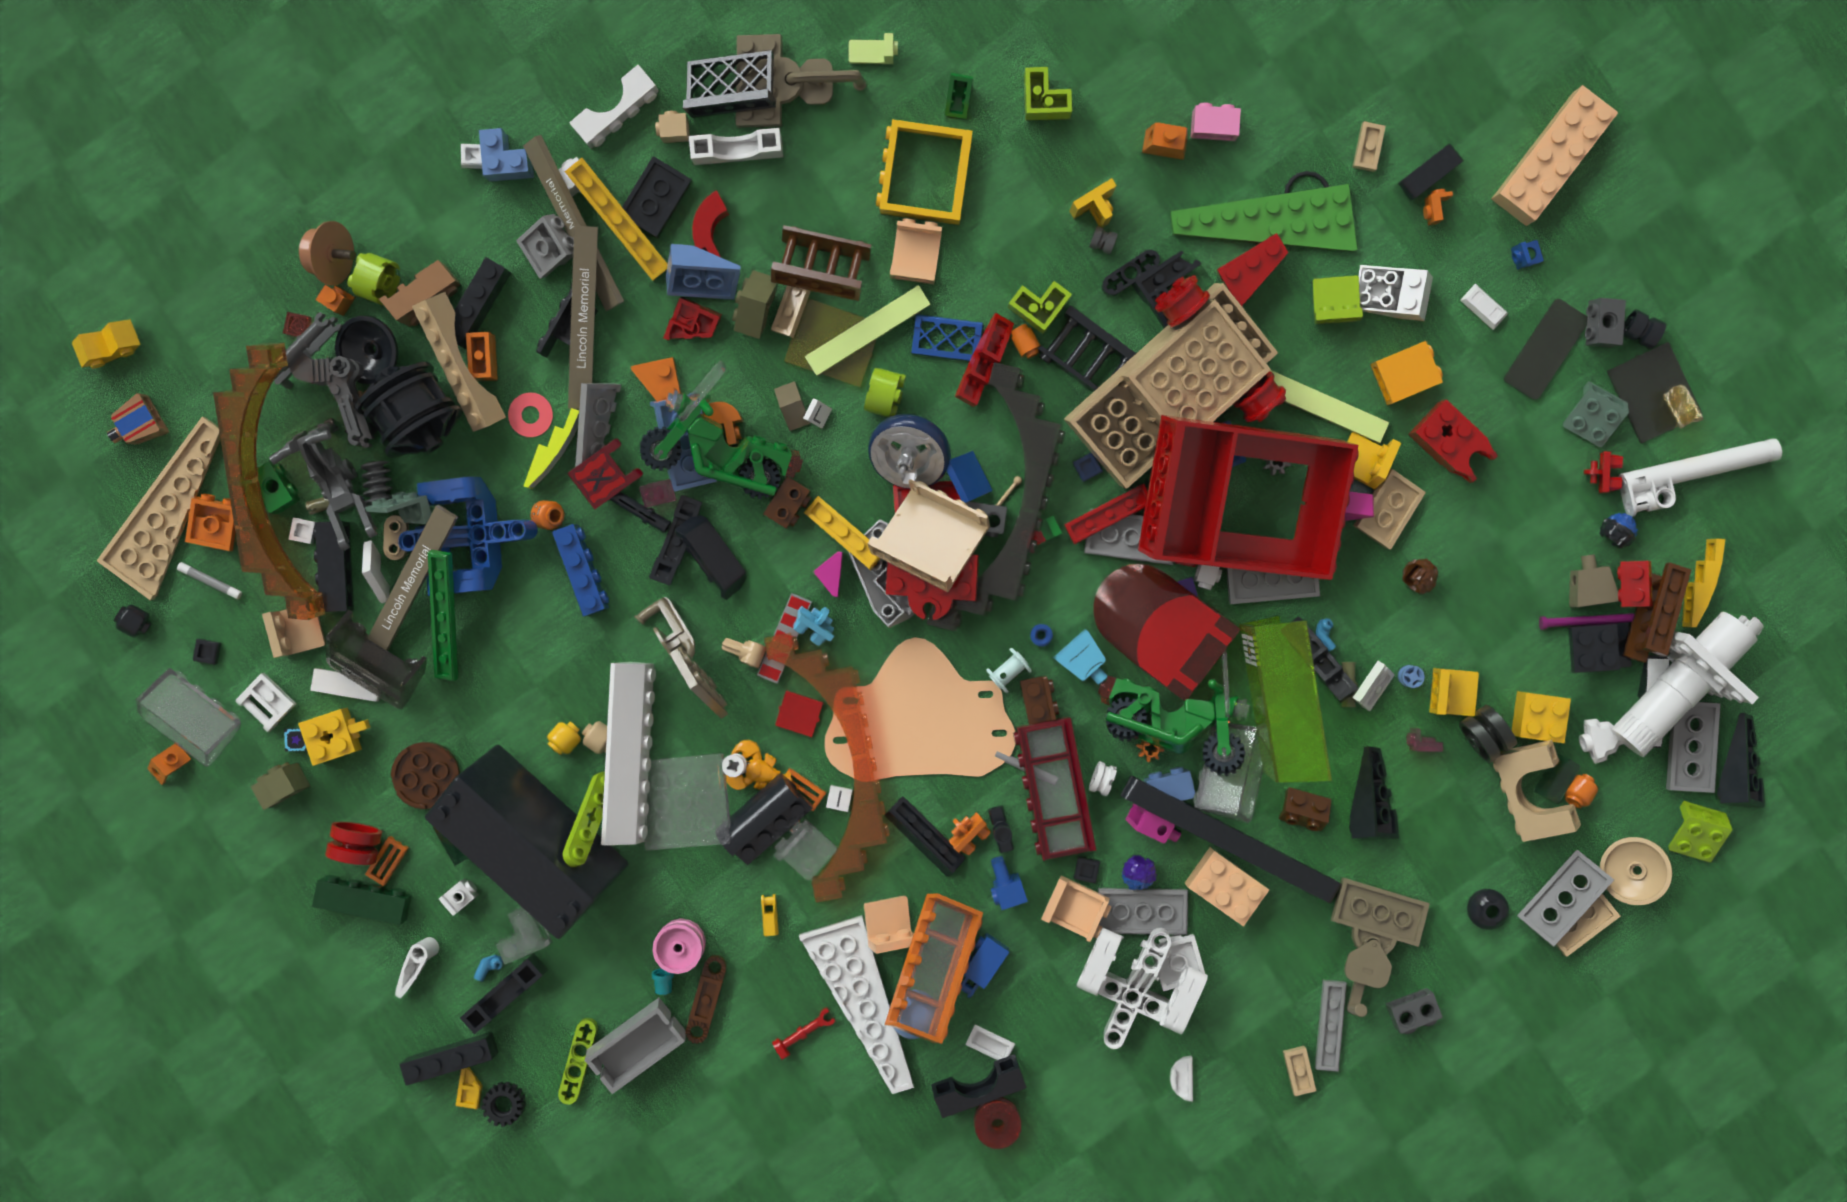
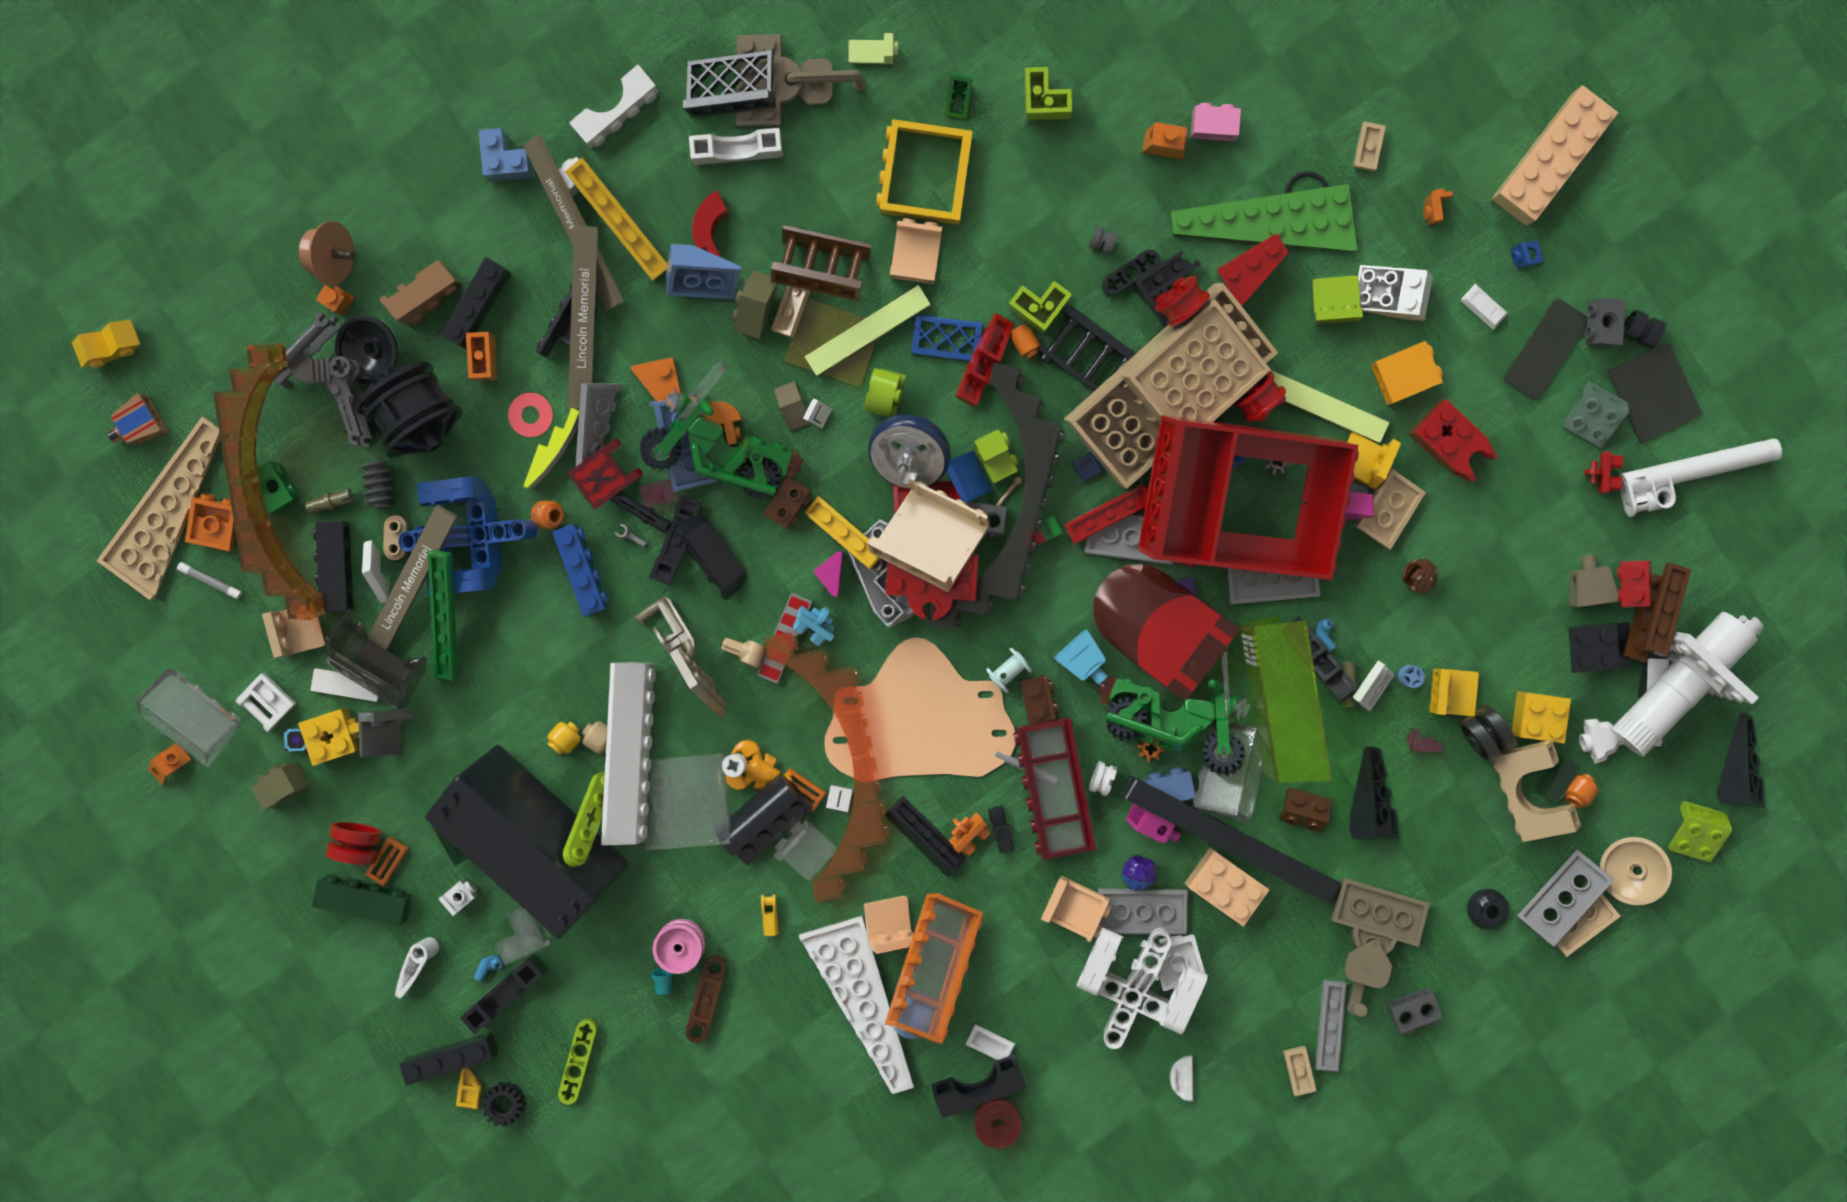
(132, 621): black head -> none
(206, 651): black tile -> none
(296, 324): clear red tile -> none
(302, 530): white tile -> none
(331, 476): dark grey piece -> none
(374, 277): lime brick -> none
(381, 731): none -> dark grey bracket
(411, 507): sand green bracket -> none
(423, 773): reddish brown tile -> none
(438, 321): tan arch -> none
(471, 156): white tile -> none
(546, 245): light grey plate -> none
(631, 536): none -> light grey hand
(635, 1045): light grey piece -> none
(656, 196): black plate -> none
(673, 127): tan brick -> none
(692, 321): red slope -> none
(799, 713): red piece -> none
(801, 1033): red piece -> none
(983, 963): blue brick -> none
(995, 456): none -> lime brick
(1007, 887): blue brick -> none
(1048, 635): blue plate -> none
(1086, 869): black tile -> none
(1096, 203): yellow bracket -> none
(1207, 576): white brick -> none
(1430, 172): black beam -> none
(1545, 622): magenta bar -> none
(1619, 529): black piece -> none
(1682, 406): clear yellow hips -> none
(1701, 590): yellow slope -> none
(1704, 757): light grey plate -> none

